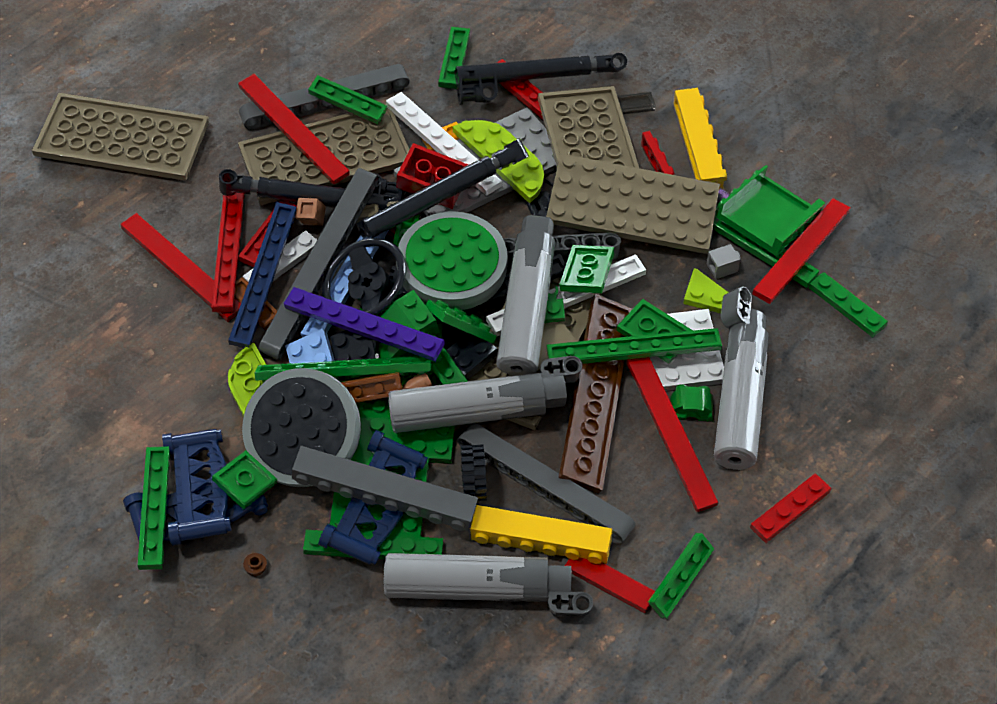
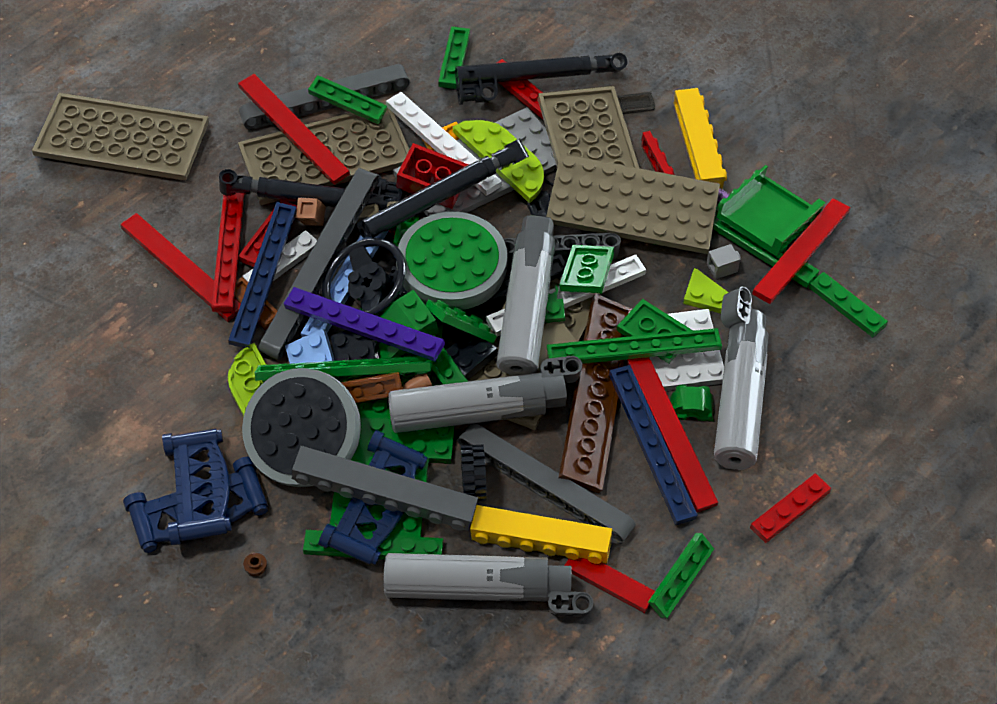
(154, 508): green plate -> none
(244, 479): green plate -> none
(653, 445): none -> dark blue plate

